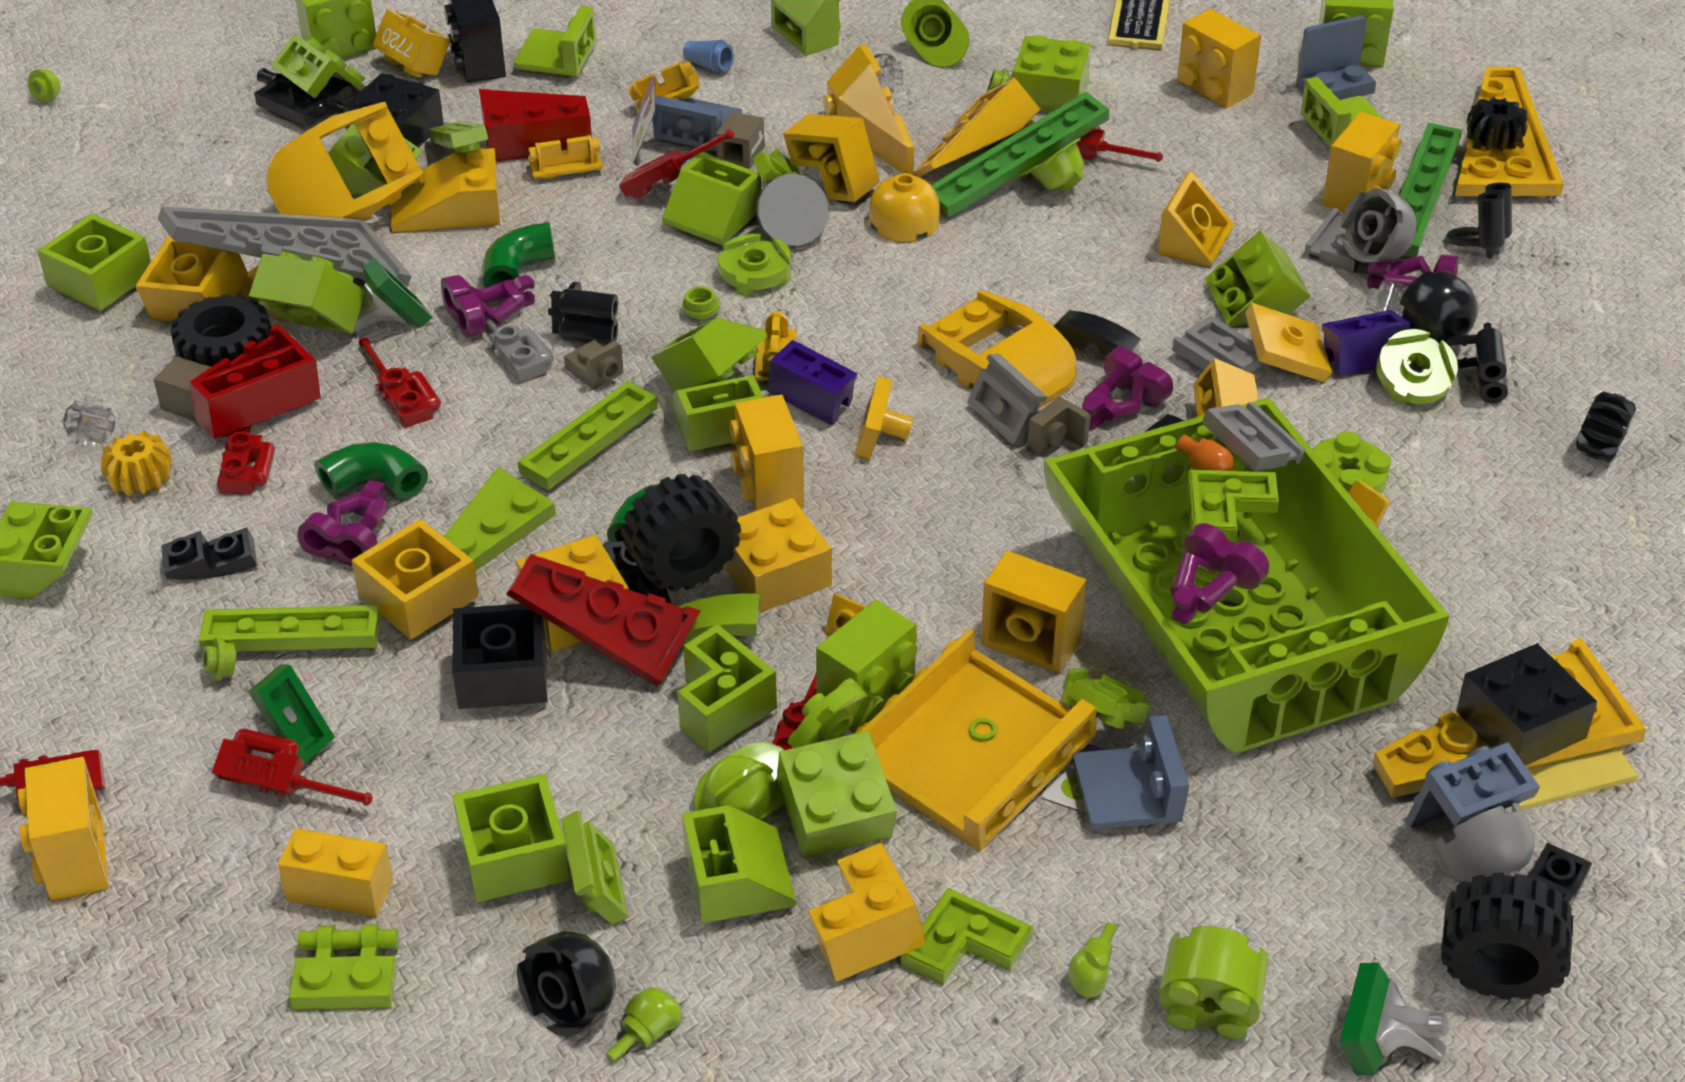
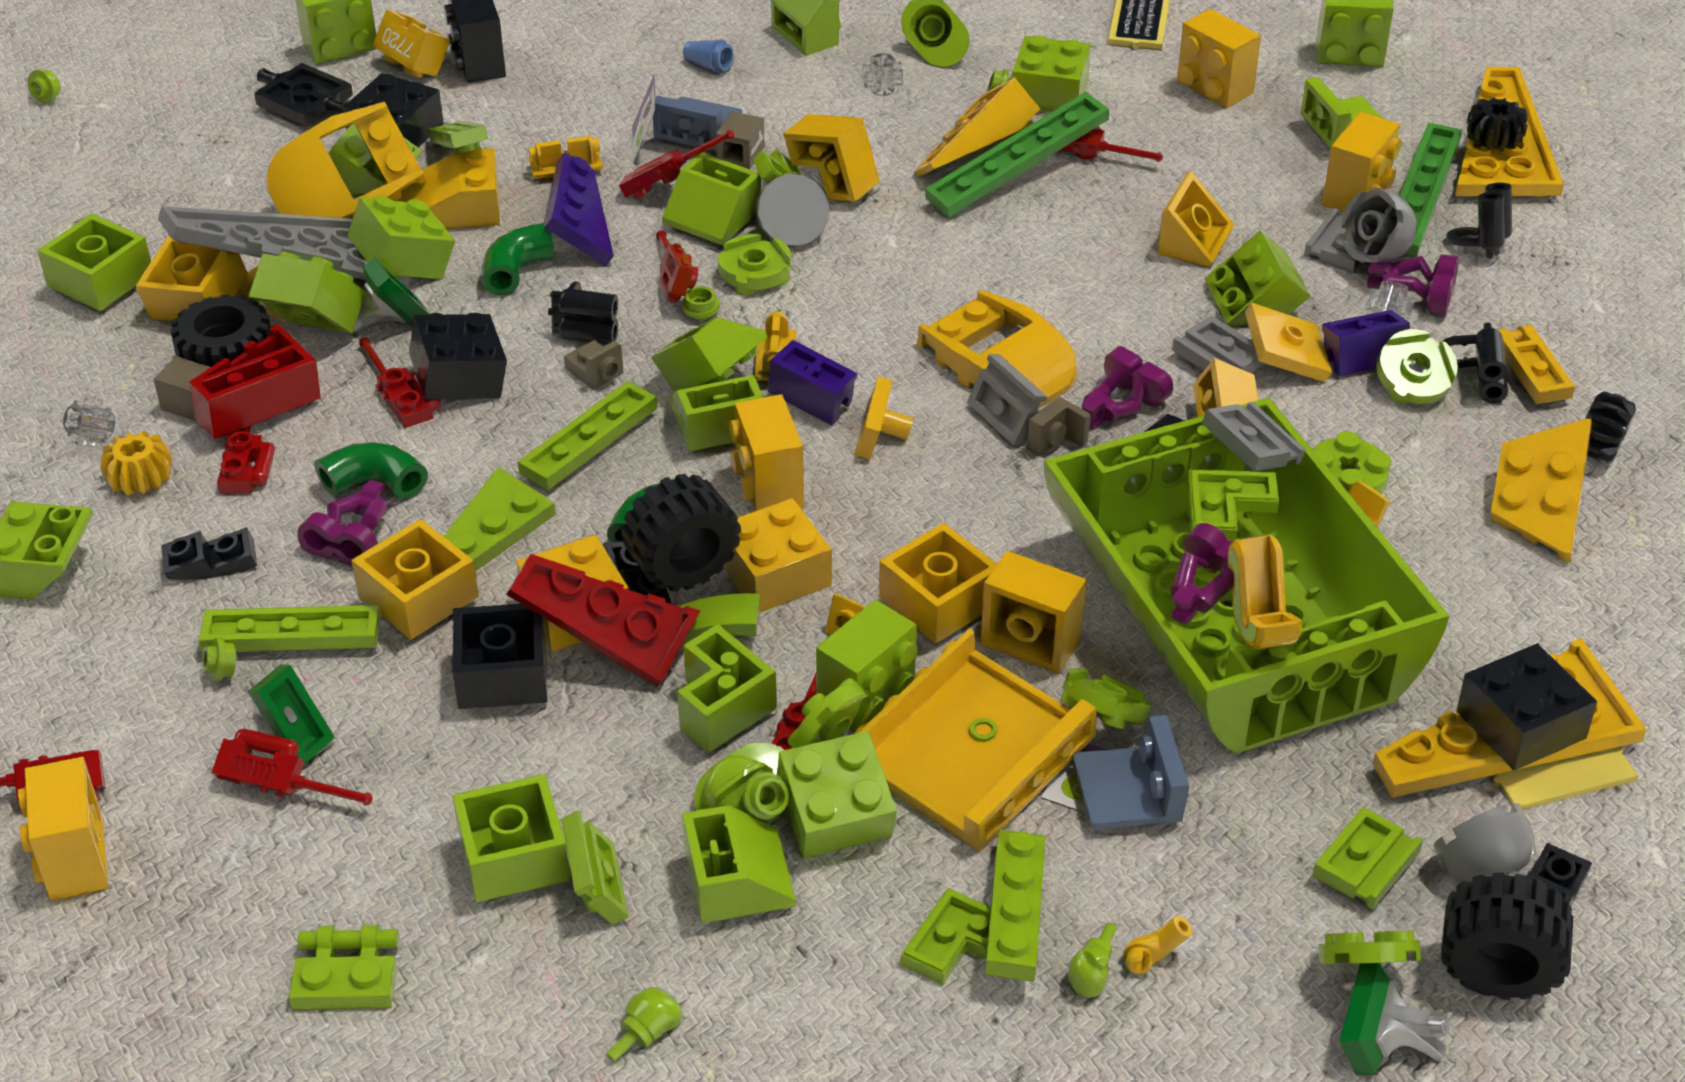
(310, 68): lime bracket -> none
(335, 872): yellow brick -> none
(401, 237): none -> lime brick
(457, 356): none -> black brick
(469, 302): magenta piece -> none
(519, 350): light grey piece -> none
(524, 118): red wedge -> none
(559, 51): lime bracket -> none
(567, 981): black cylinder -> none
(577, 209): none -> dark purple wing
(675, 270): none -> red piece
(679, 83): yellow hinge -> none
(777, 795): none -> lime plate
(857, 93): yellow wedge -> none
(871, 921): yellow brick -> none
(904, 208): yellow cylinder -> none
(936, 581): none -> yellow brick
(1015, 906): none -> lime plate
(1060, 169): lime piece -> none
(1085, 328): black slope -> none
(1153, 947): none -> yellow arm
(1205, 454): orange cylinder -> none
(1213, 981): lime brick -> none
(1260, 593): none -> yellow animal
(1334, 56): sand blue bracket -> none
(1367, 857): none -> lime plate
(1387, 947): none -> lime plate
(1440, 305): black cylinder -> none
(1473, 786): sand blue bracket -> none
(1536, 365): none -> yellow plate
(1542, 485): none -> yellow wing

